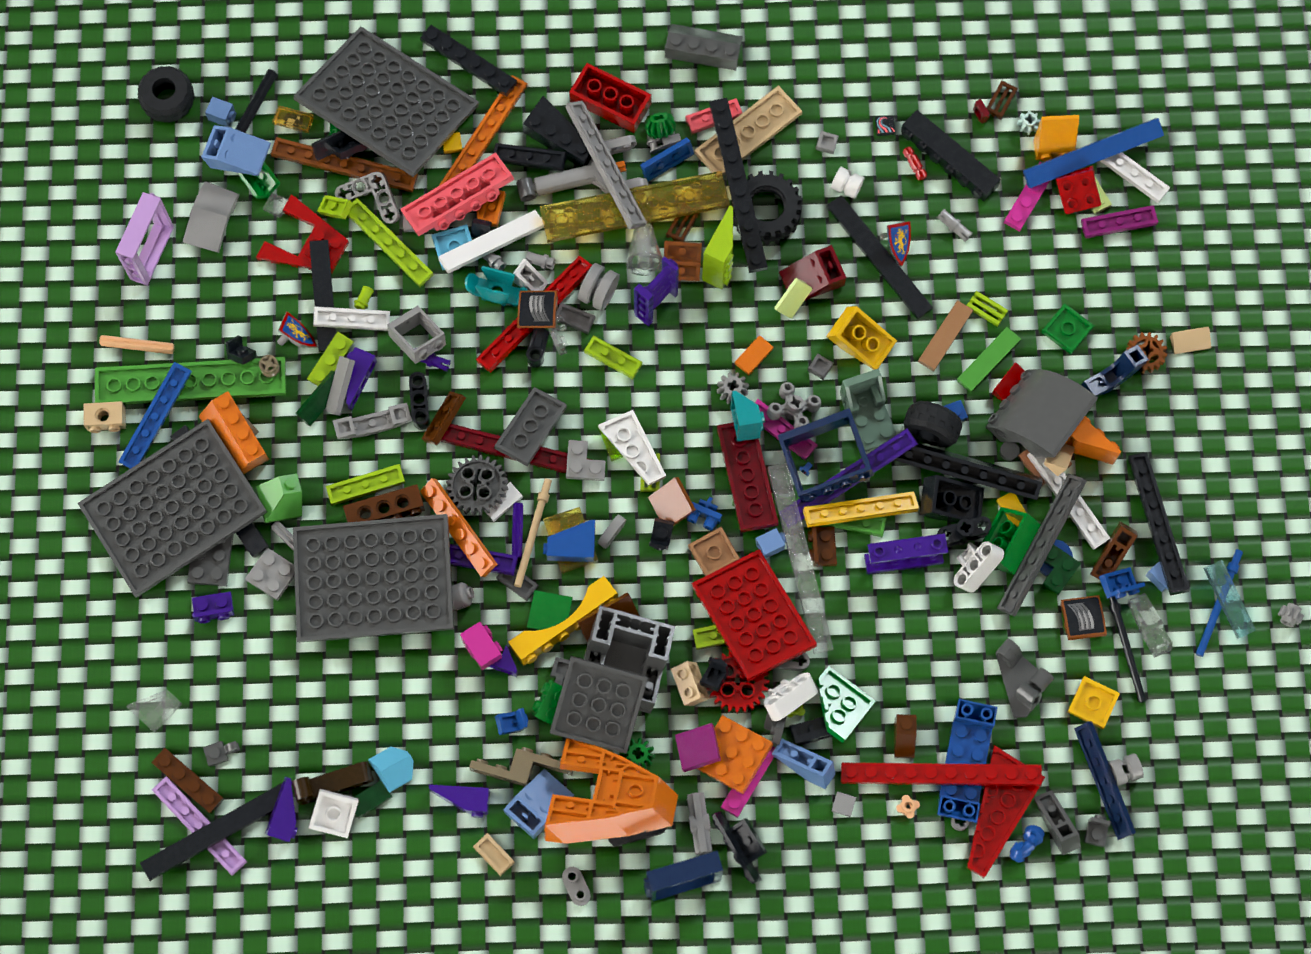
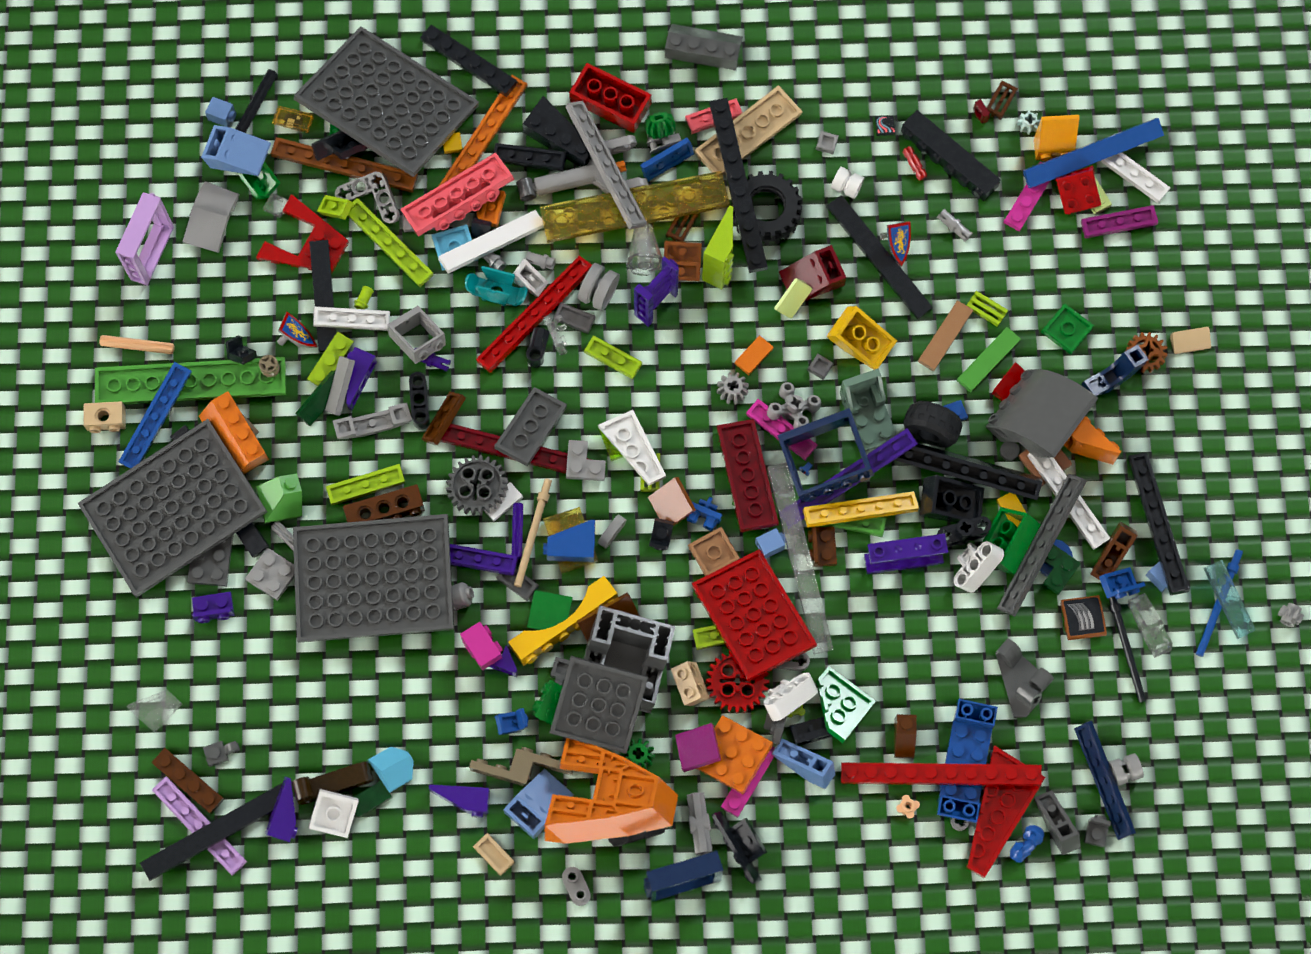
(158, 80): black tyre -> none
(459, 528): orange plate -> none
(537, 309): slope -> none
(715, 674): black bracket -> none
(746, 417): teal slope -> none
(843, 804): light grey tile -> none
(1061, 461): tan slope -> none
(1093, 702): yellow plate -> none

